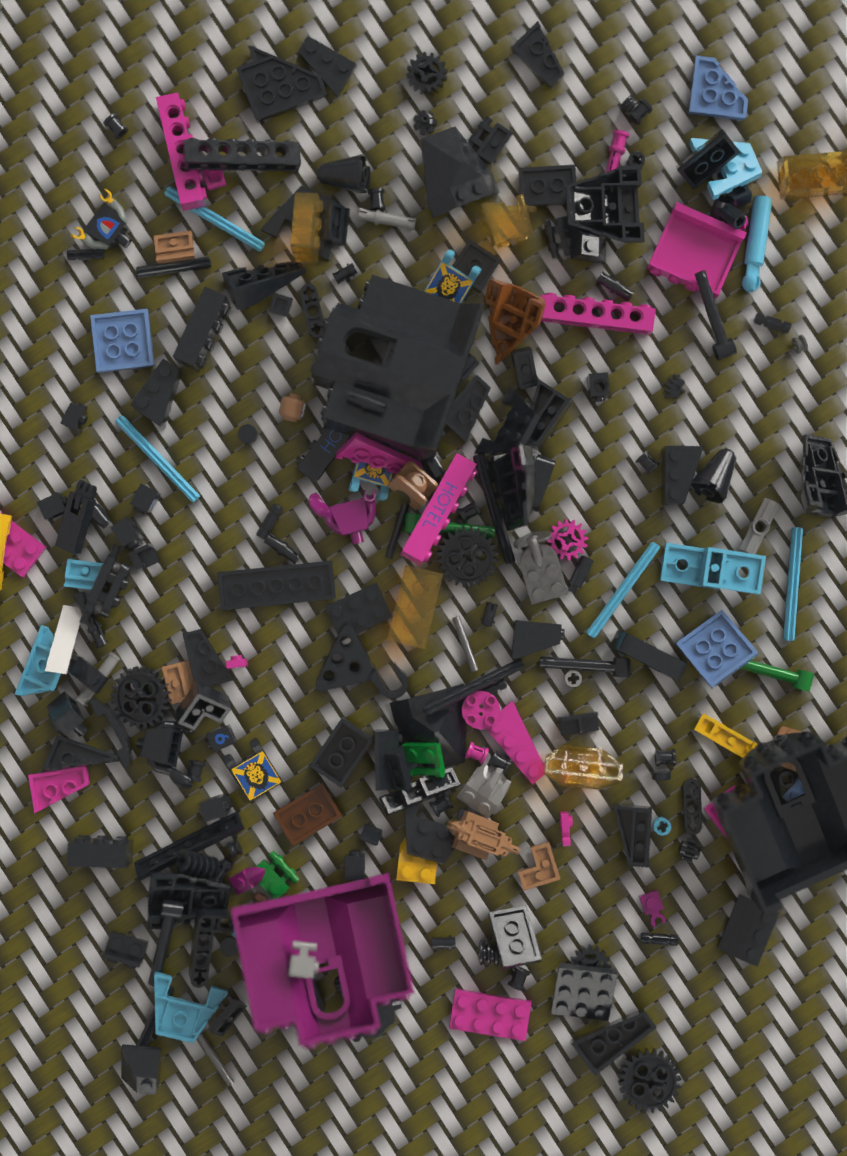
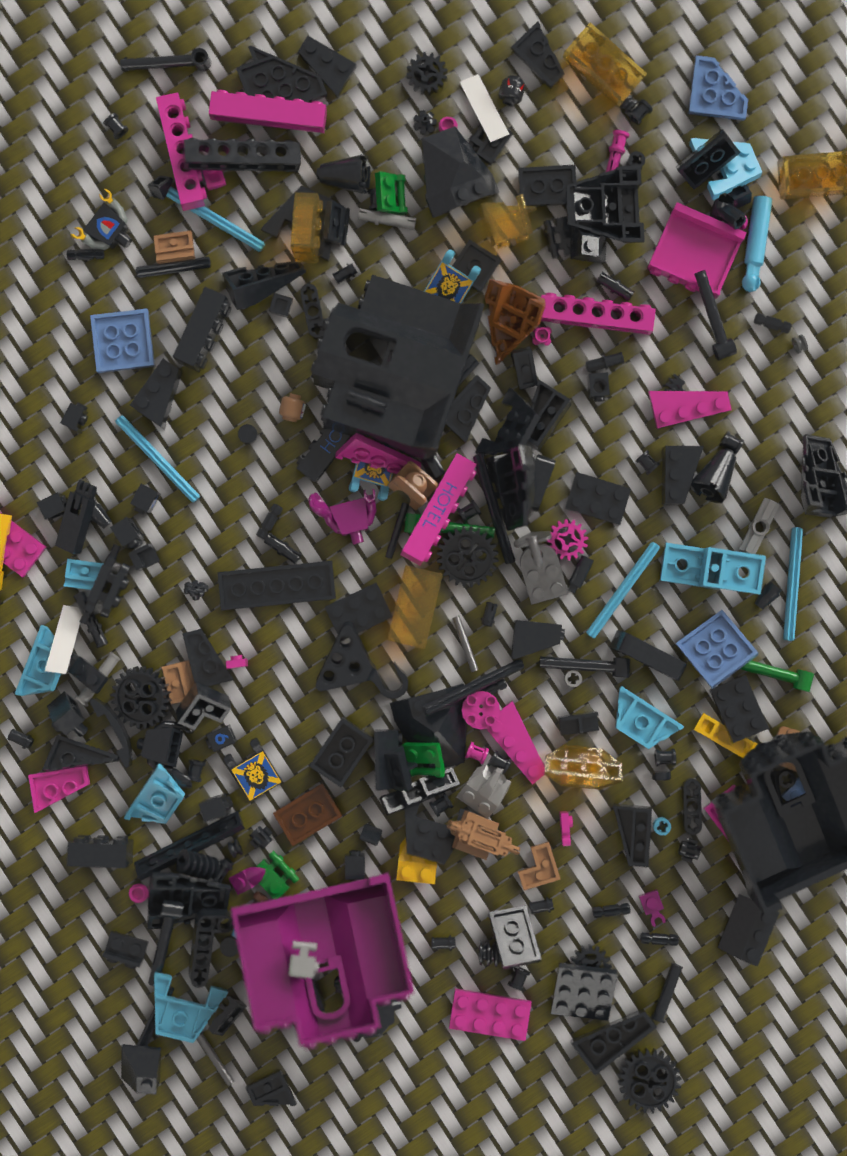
(21, 739): none -> black pin
(138, 893): none -> dark pink plate
(157, 798): none -> medium azure wing
(160, 186): none -> black slope
(168, 61): none -> black piece
(195, 589): none -> black plant
(260, 837): none -> black gear
(267, 111): none -> dark pink brick
(271, 1090): none -> black wing
(386, 195): none -> green plate
(446, 123): none -> dark pink plate
(484, 108): none -> white sticker
(511, 90): none -> black head
(541, 906): none -> black pin
(546, 339): none -> dark pink plate
(598, 498): none -> black plate
(604, 65): none -> clear yellow brick
(604, 362): none -> black axle
(611, 910): none -> black axle
(642, 720): none -> medium azure wing
(667, 993): none -> black pin
(682, 406): none -> dark pink wing
(731, 442): none -> black bush
(739, 709): none -> black plate
(768, 595): none -> black cone

